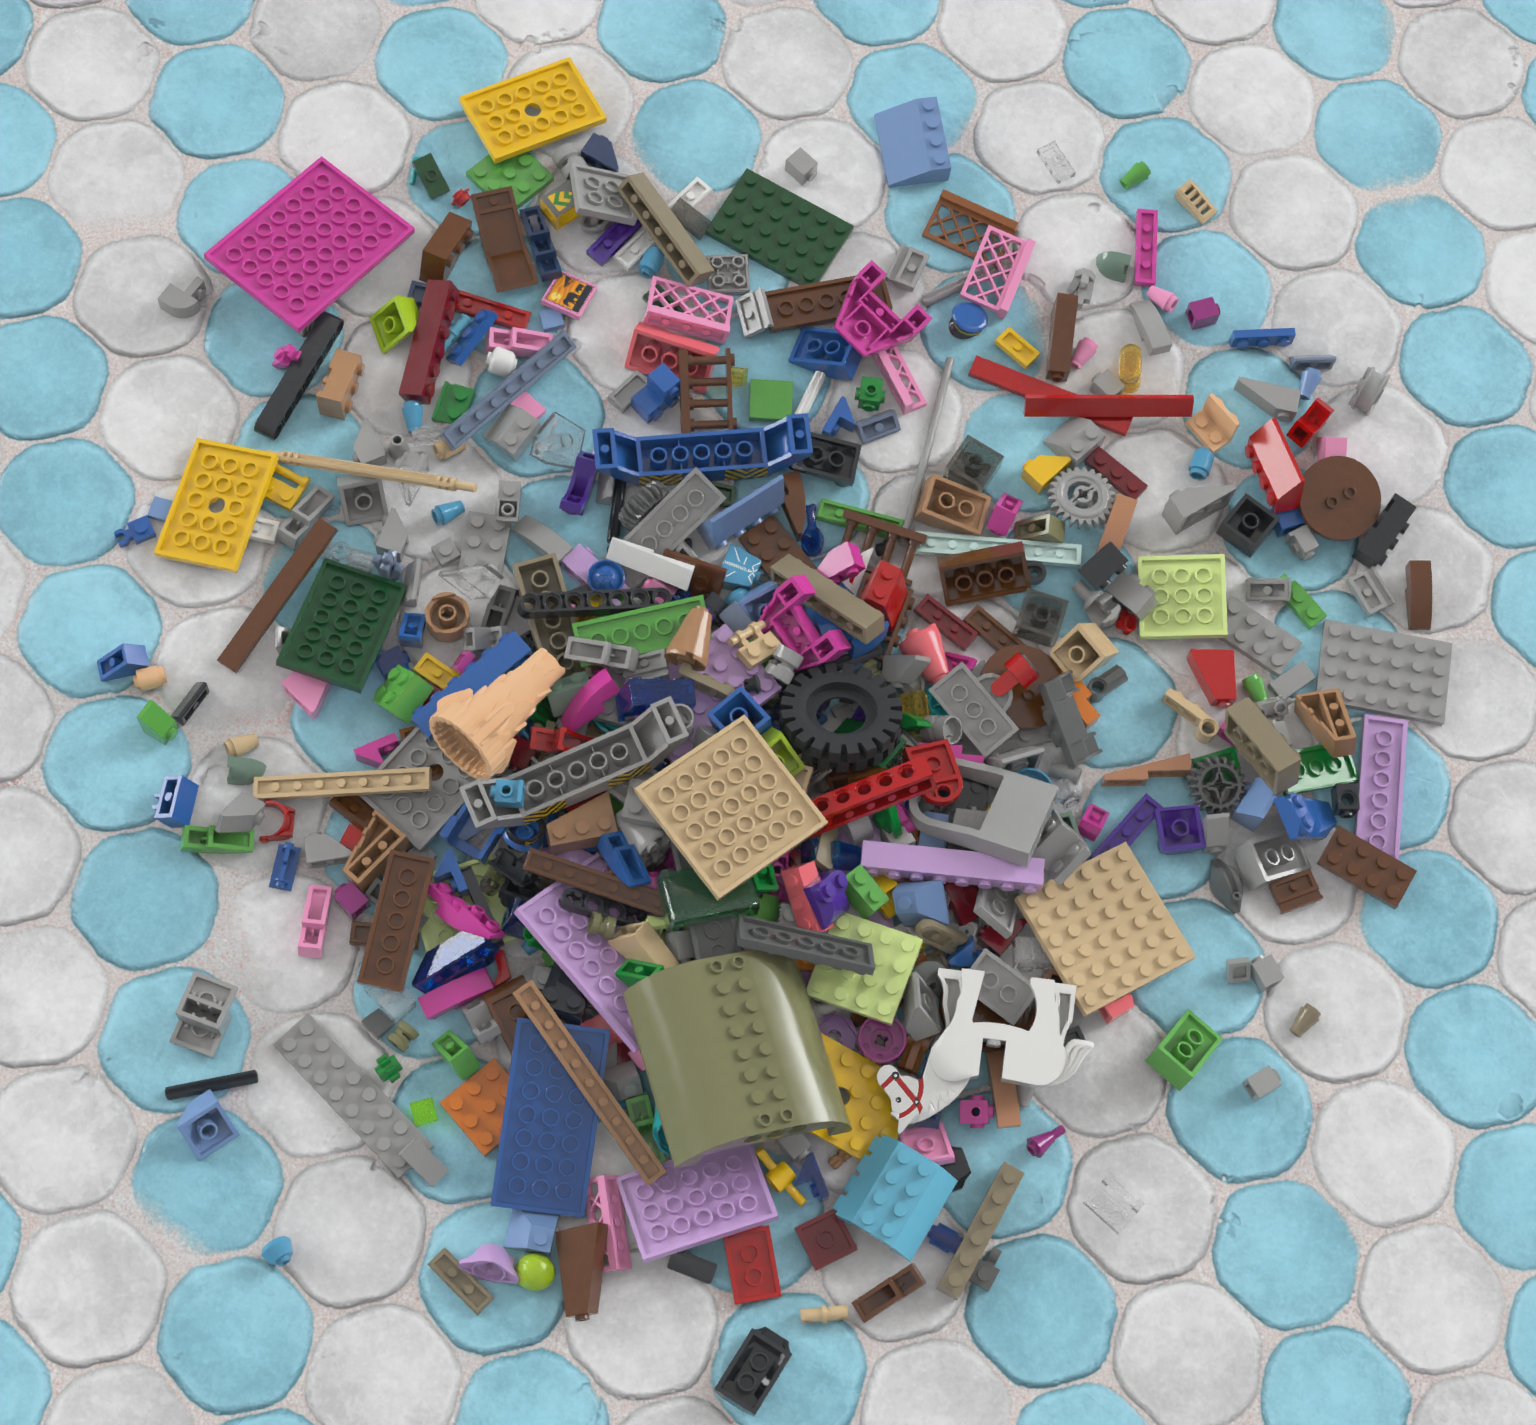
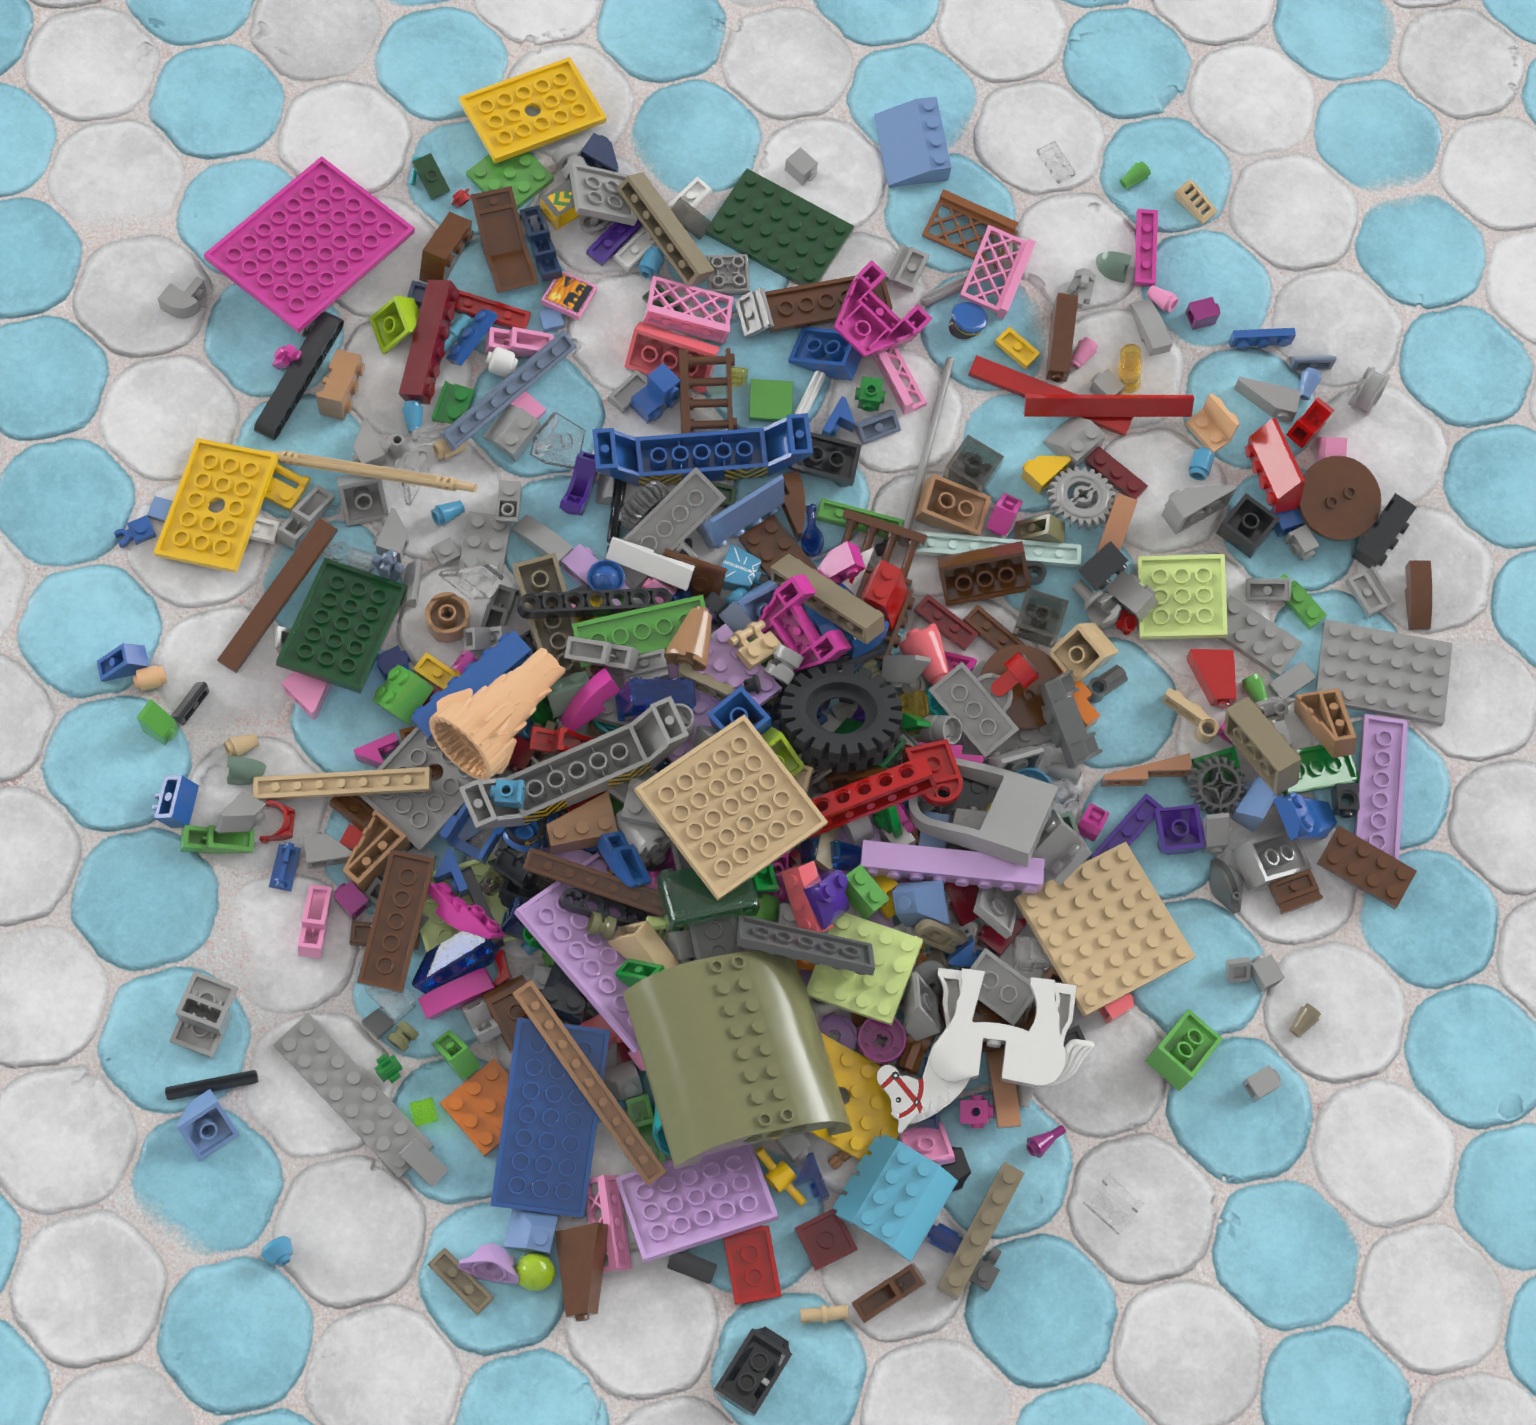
(412, 630): blue slope -> none

